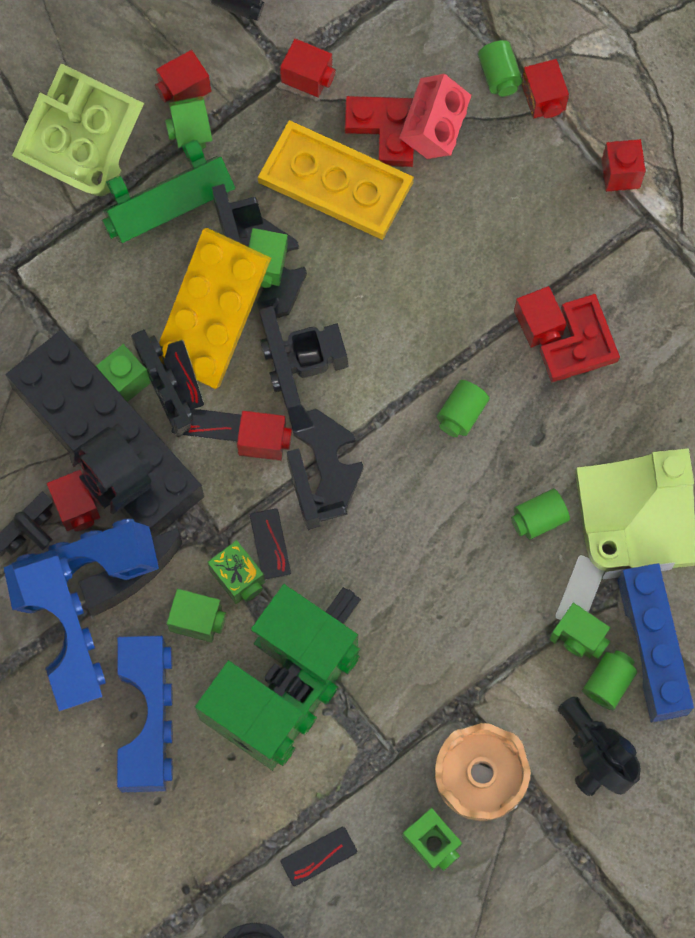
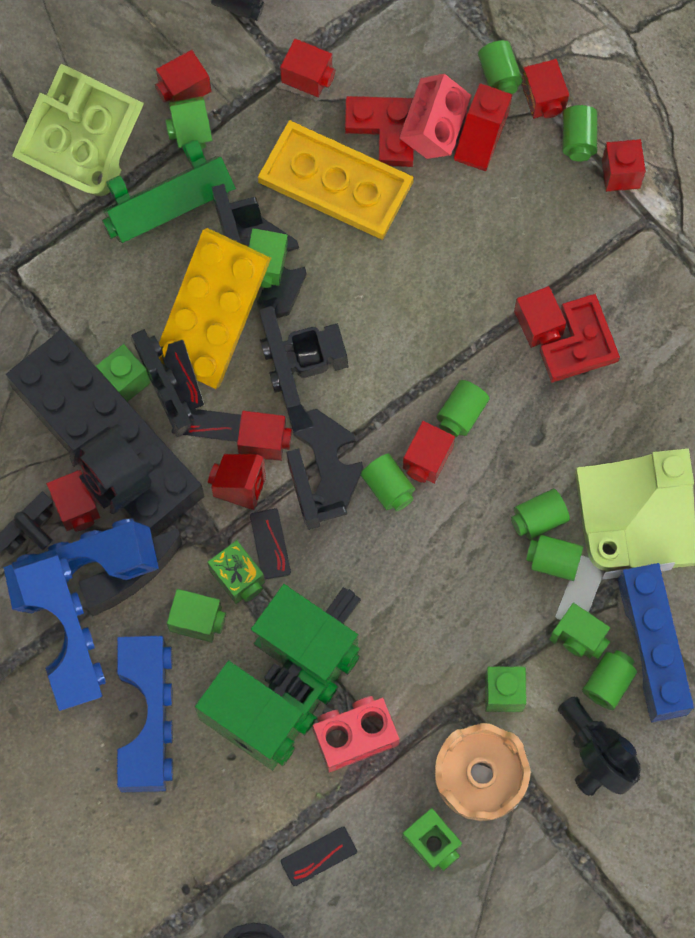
(238, 479): none -> red slope
(359, 743): none -> coral brick
(388, 483): none -> bright green brick
(428, 453): none -> red brick
(483, 127): none -> red slope
(505, 689): none -> bright green brick
(555, 557): none -> bright green brick
(580, 132): none -> bright green brick

